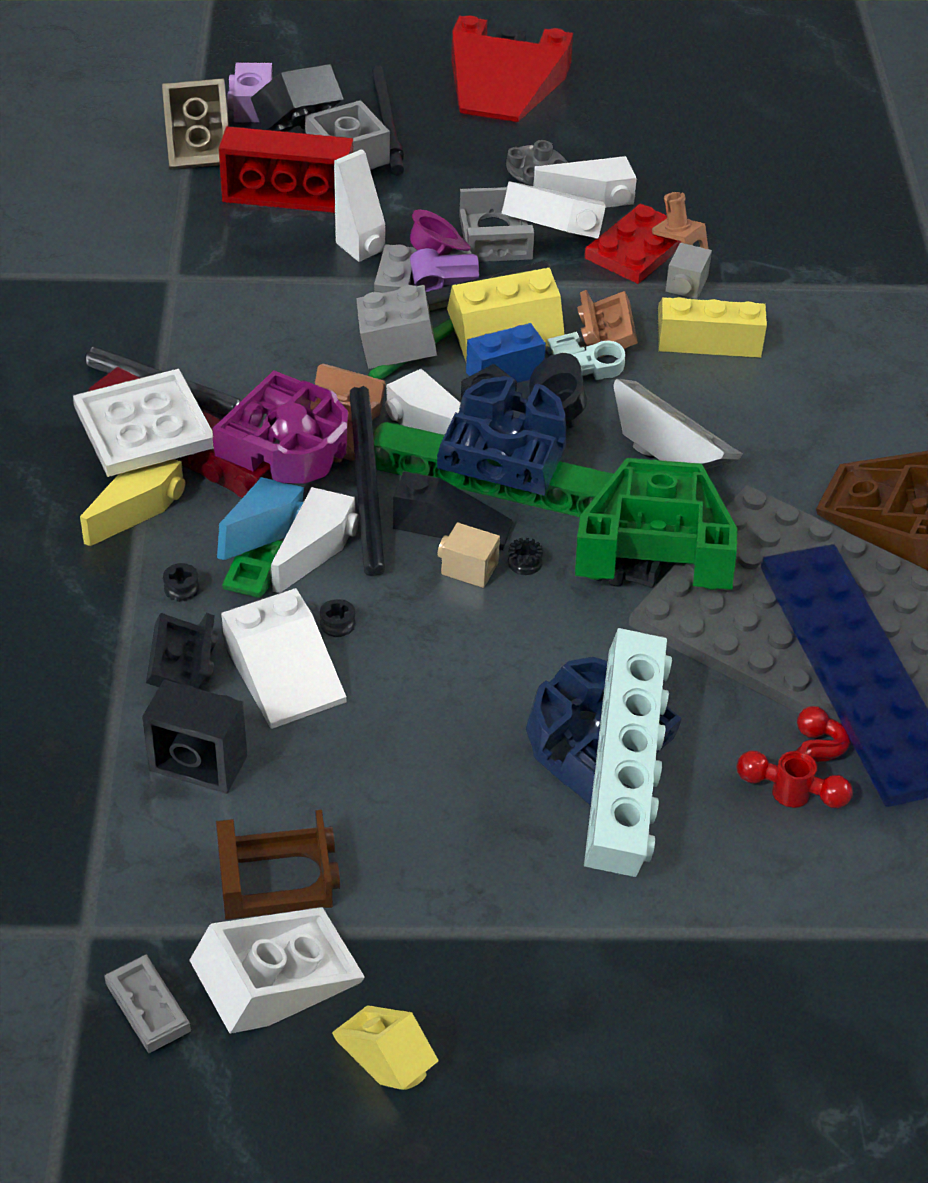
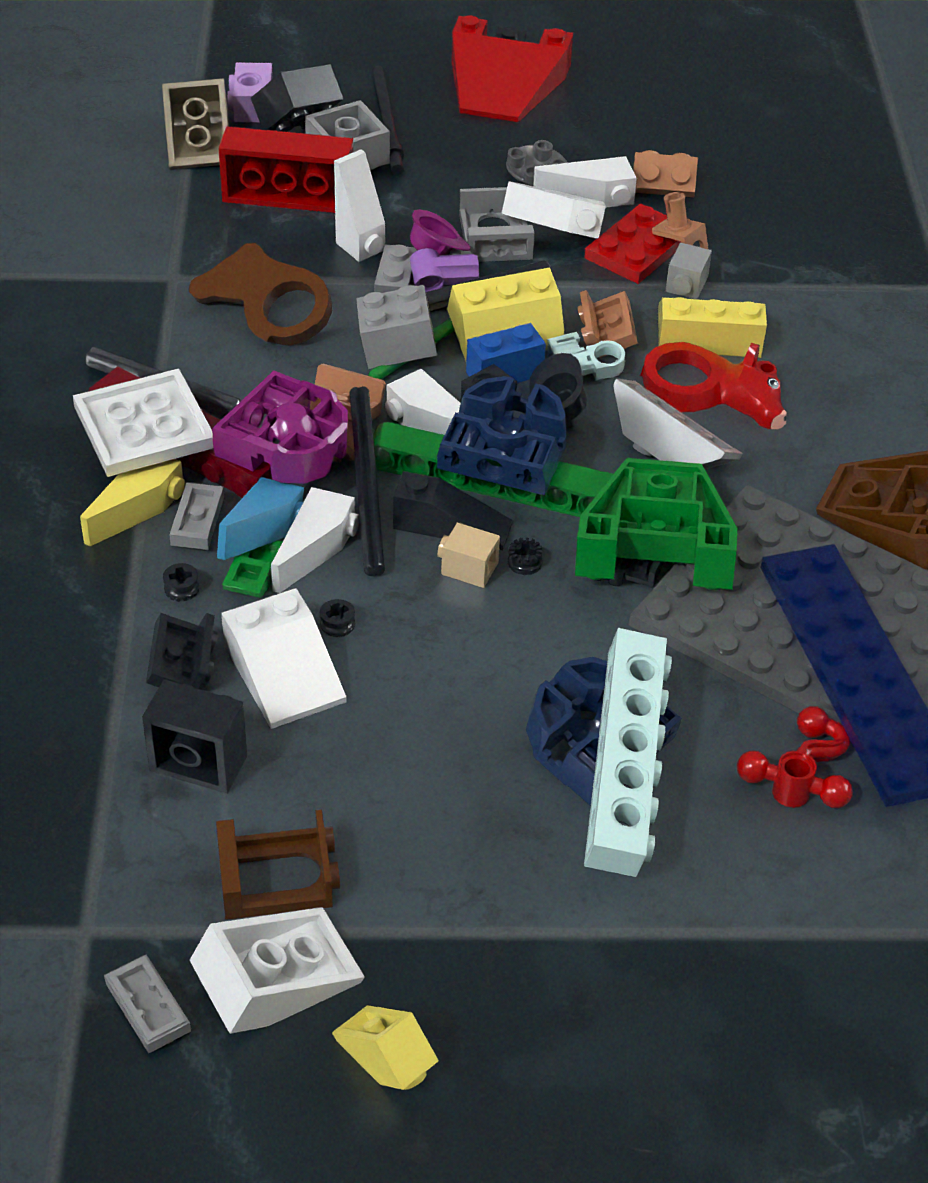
(197, 516): none -> light grey plate
(257, 282): none -> reddish brown animal
(665, 173): none -> nougat bracket
(745, 386): none -> red animal

